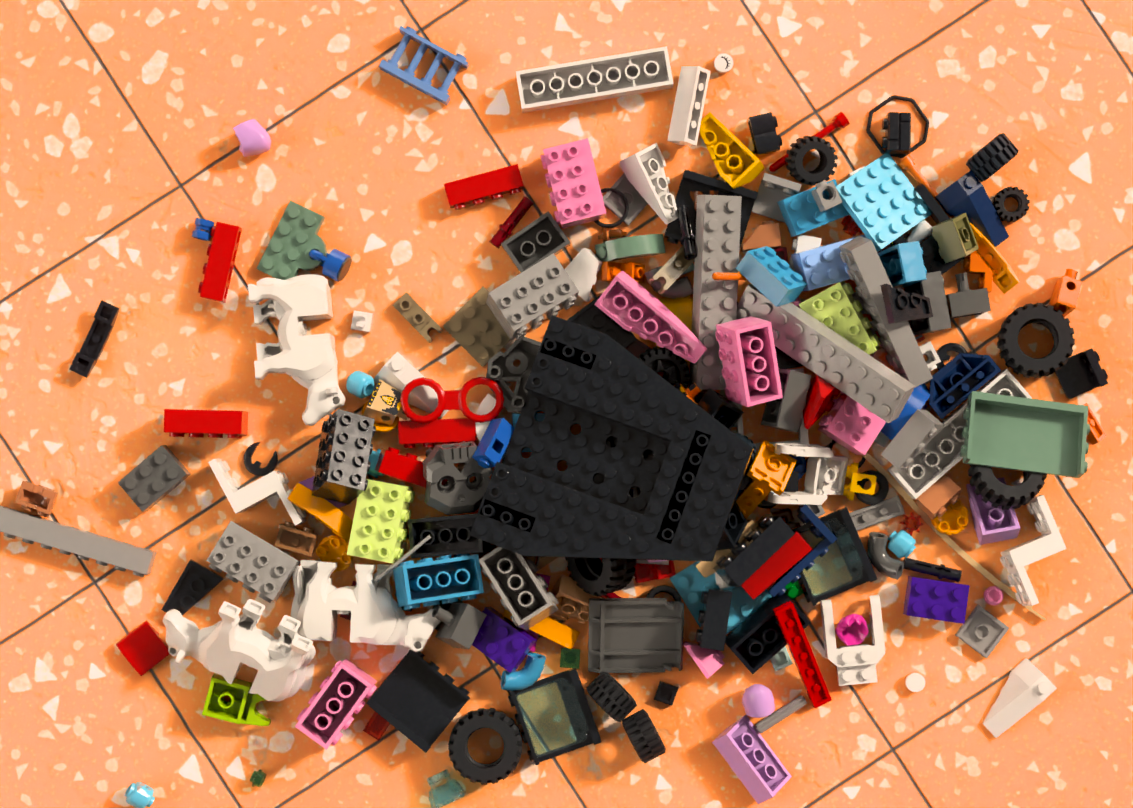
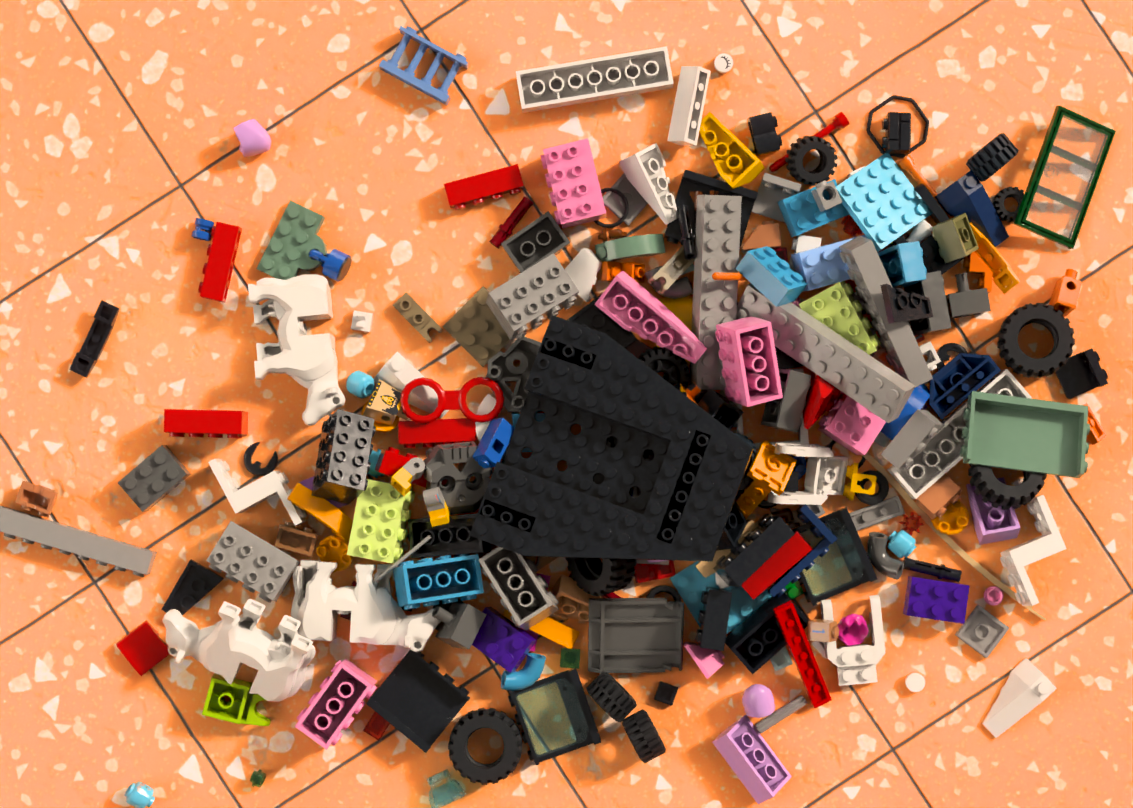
(410, 471): none -> leg
(436, 506): none -> leg
(822, 630): none -> brick
(1064, 177): none -> clear door

